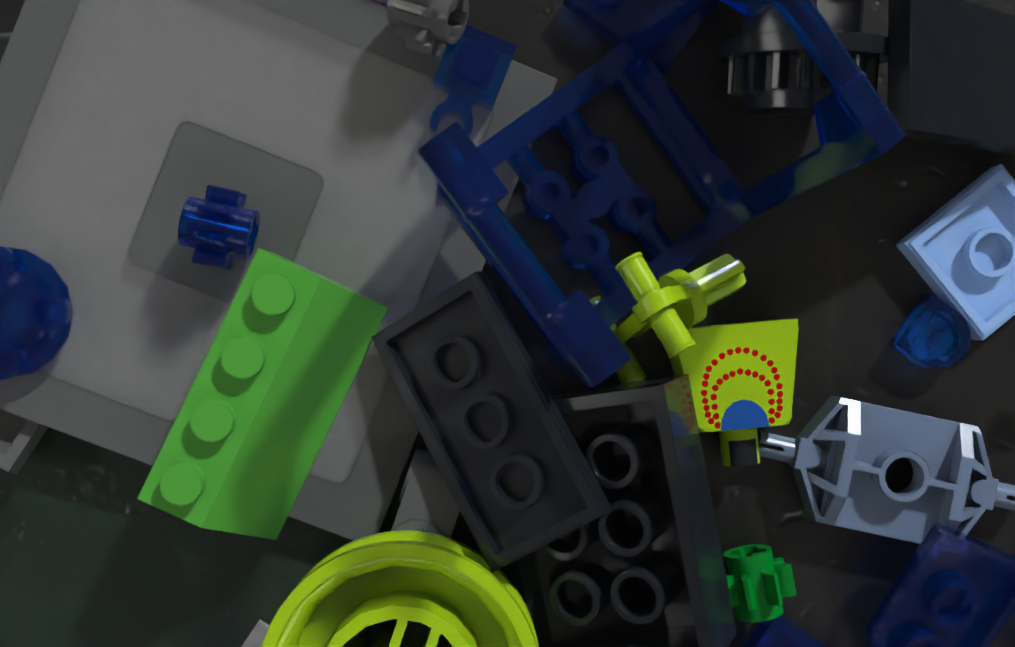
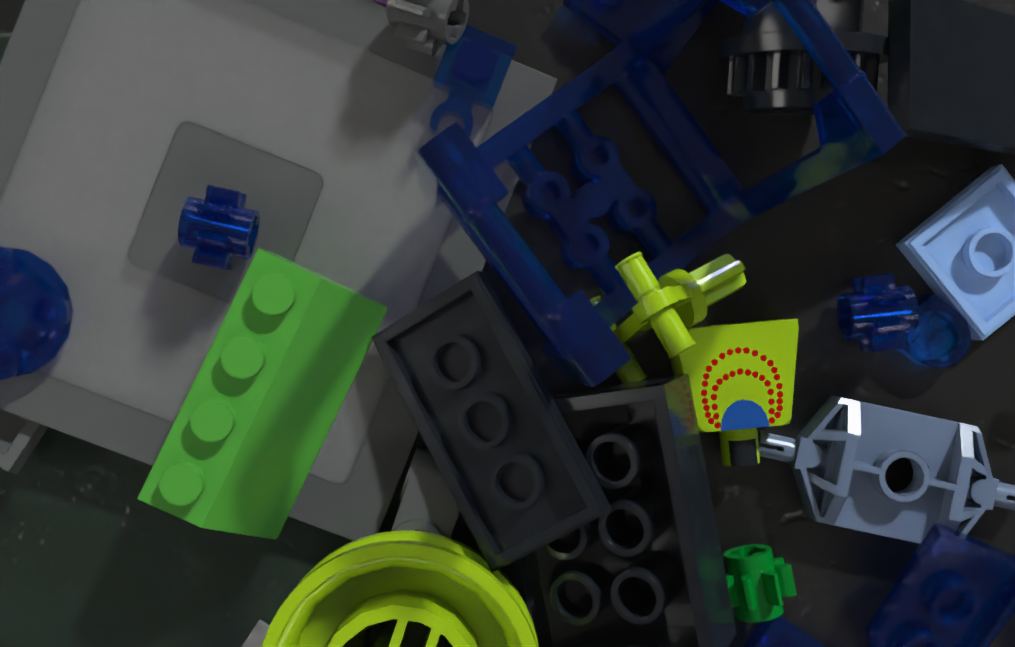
(877, 313): none -> clear blue gear

